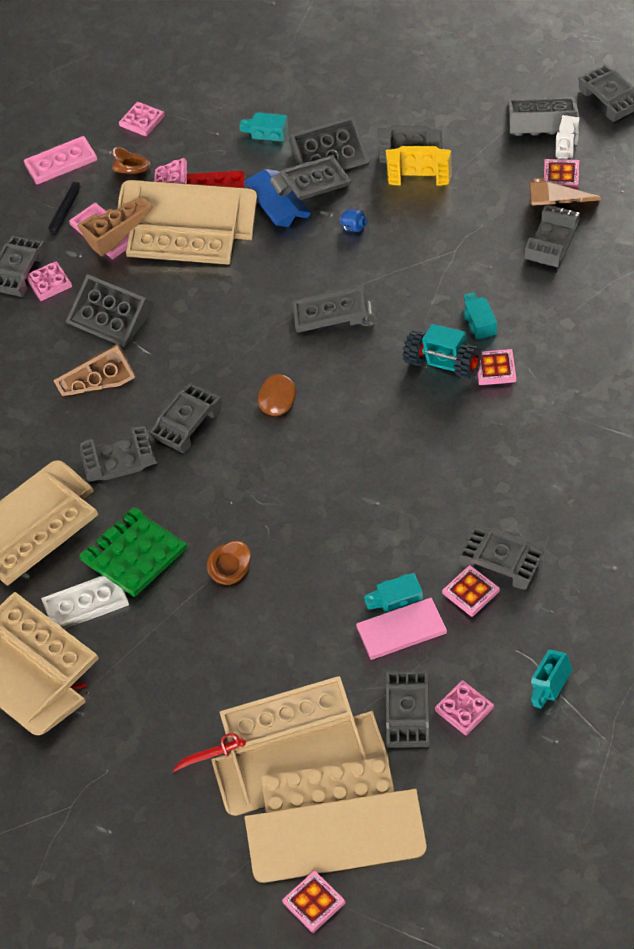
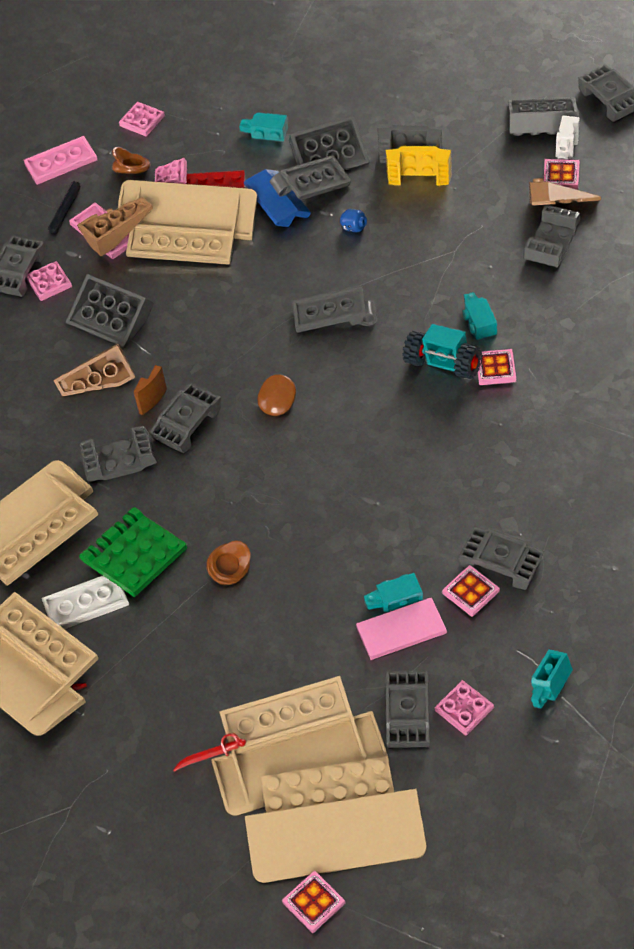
(150, 390): none -> dark orange slope

